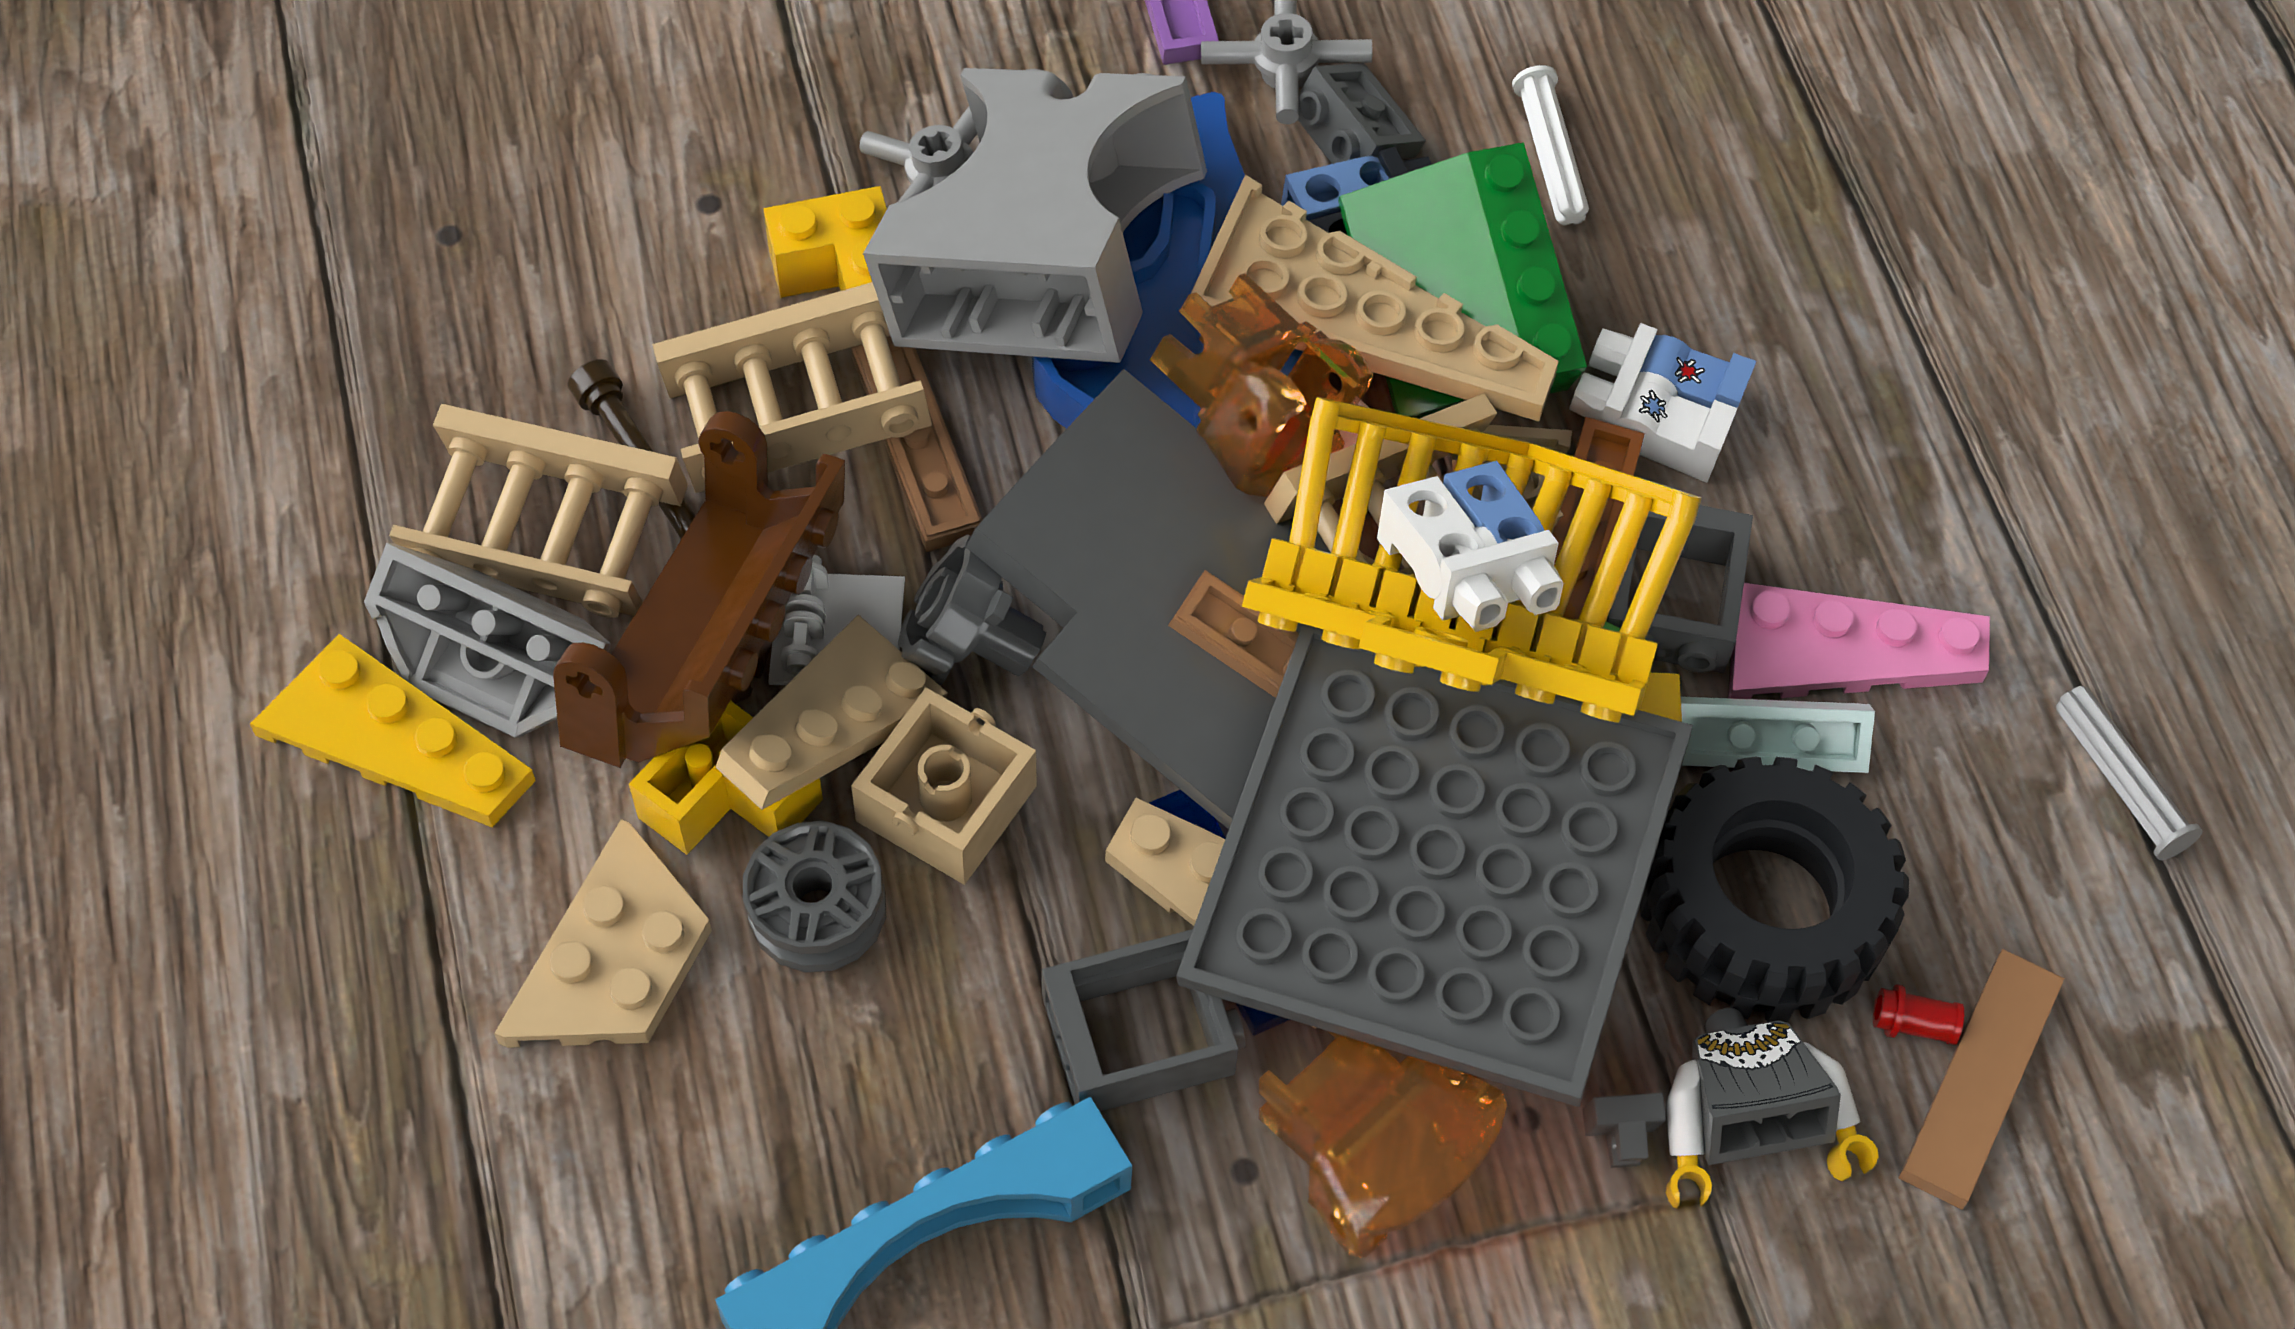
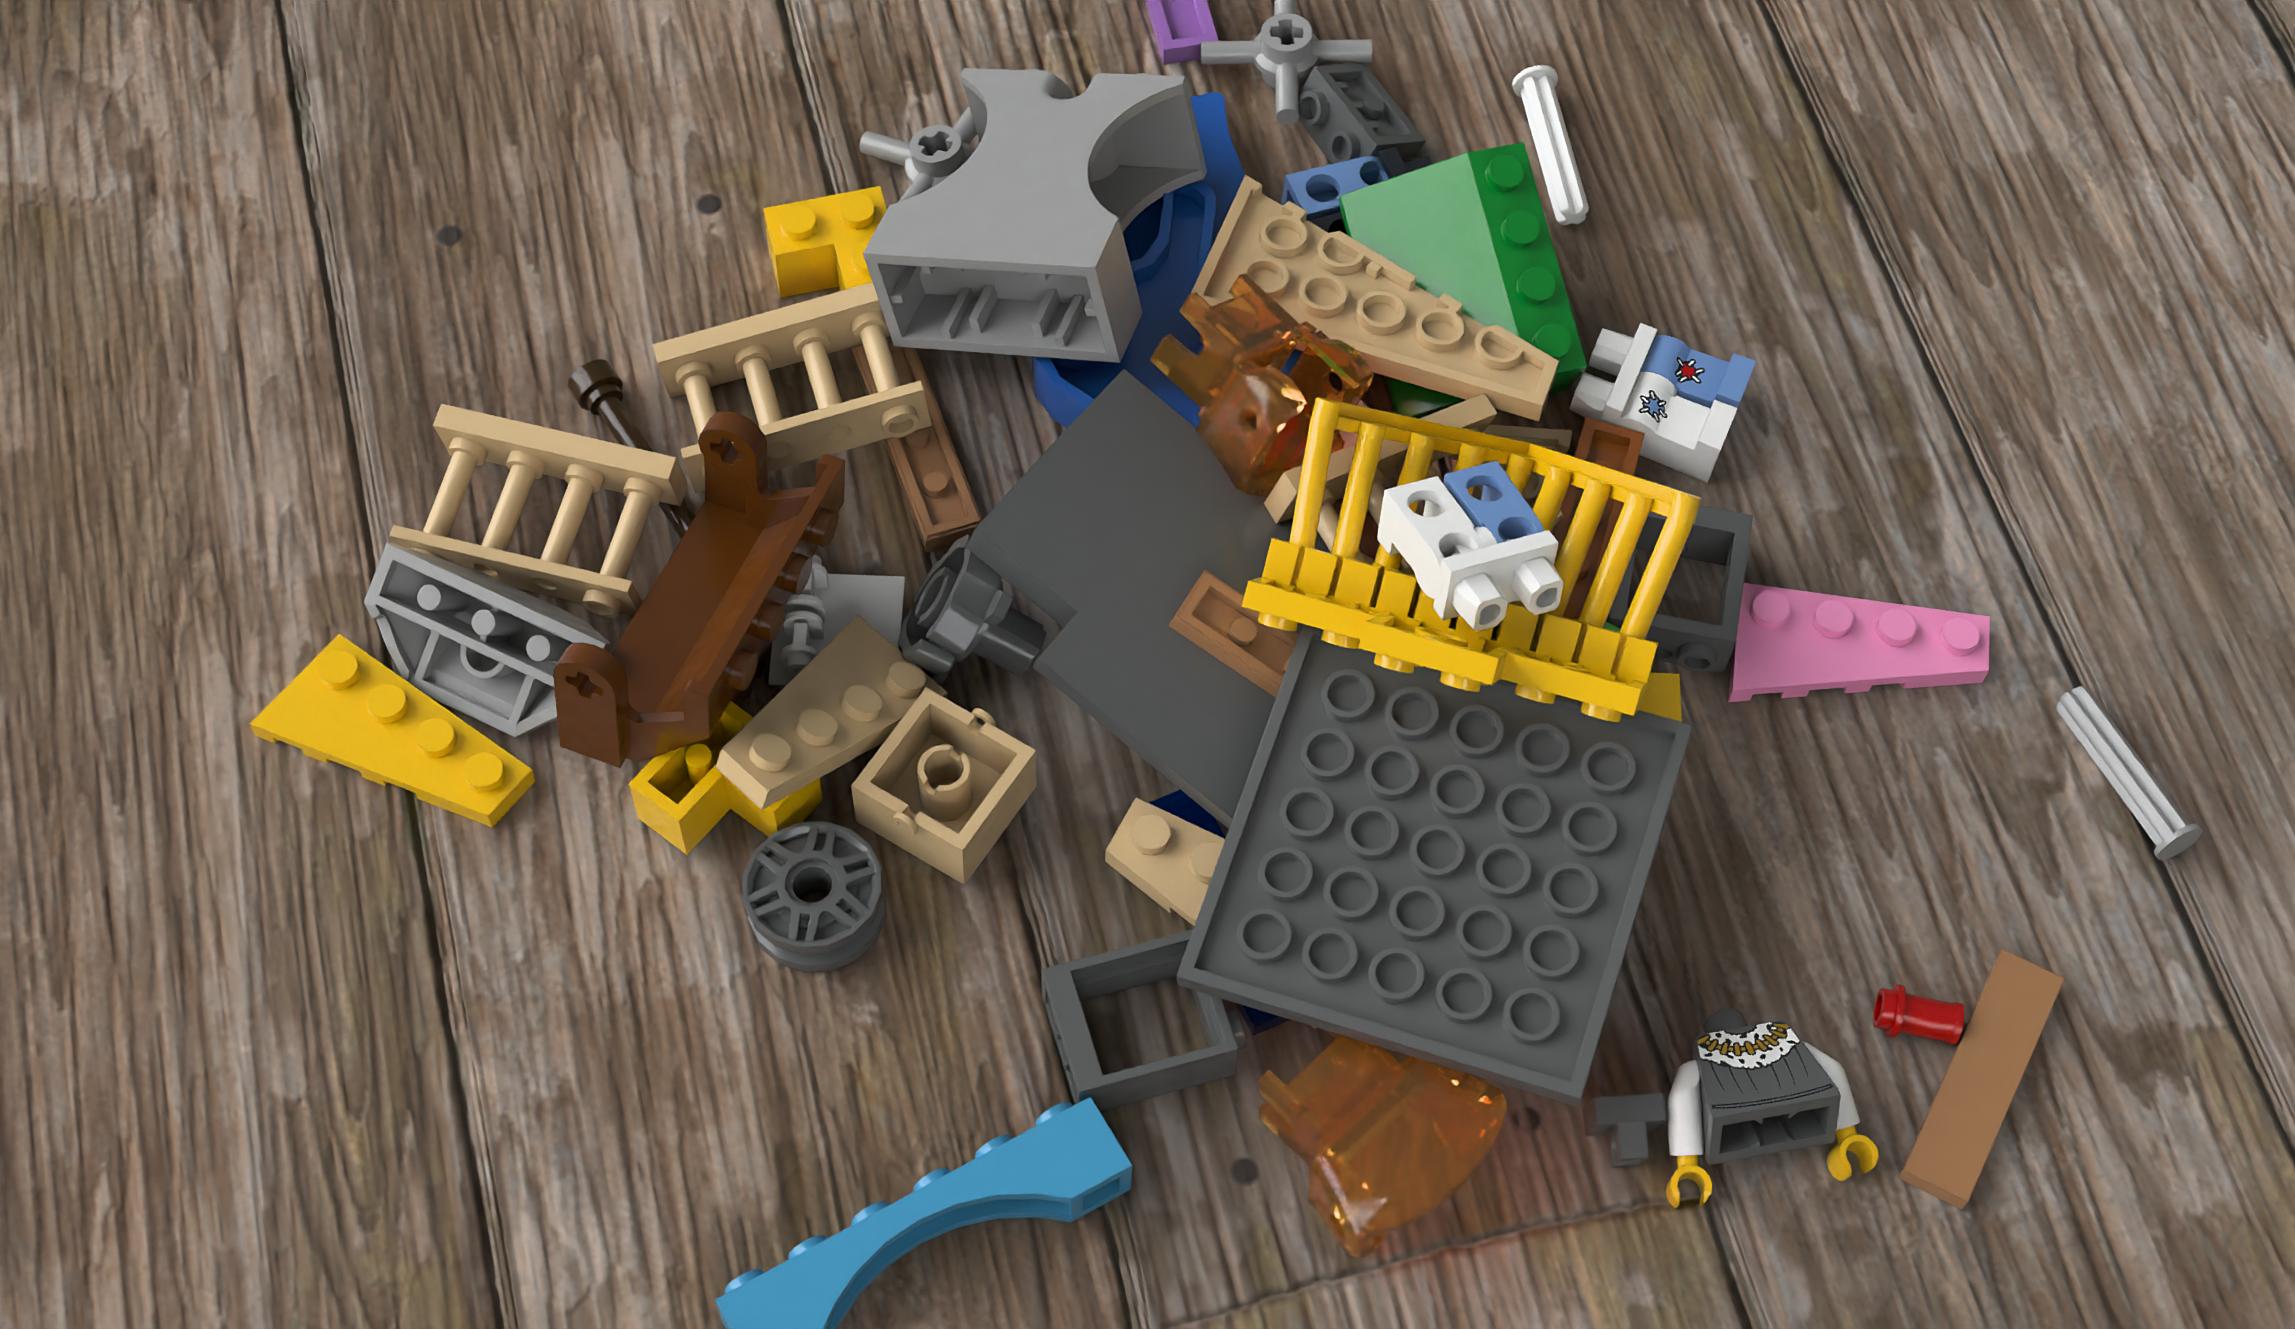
(612, 954): tan wing -> none
(1808, 822): black tyre -> none
(1812, 732): light aqua plate -> none

